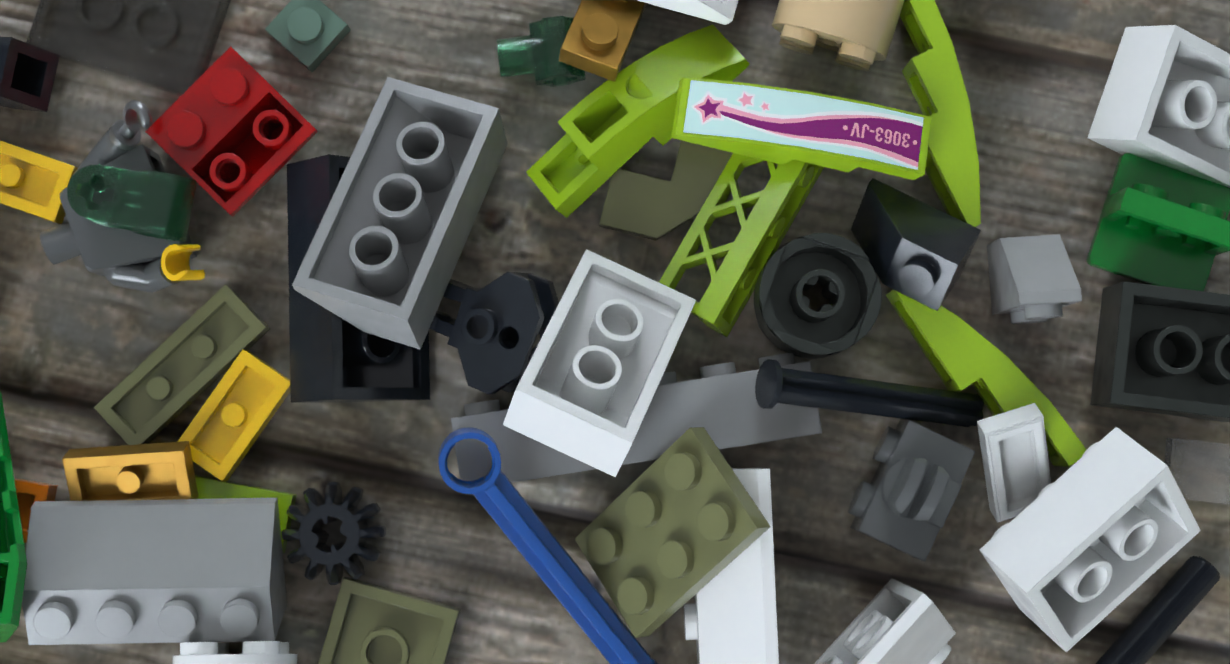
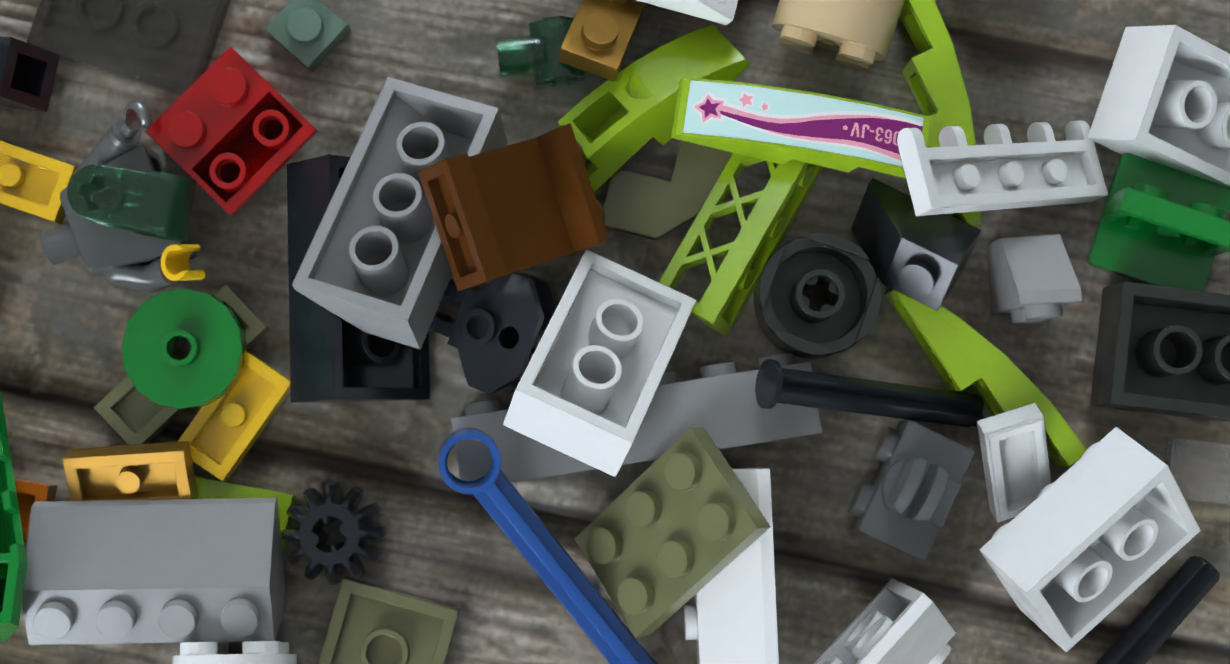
(214, 356): none -> green plate
(513, 206): none -> reddish brown panel
(1001, 172): none -> white hinge

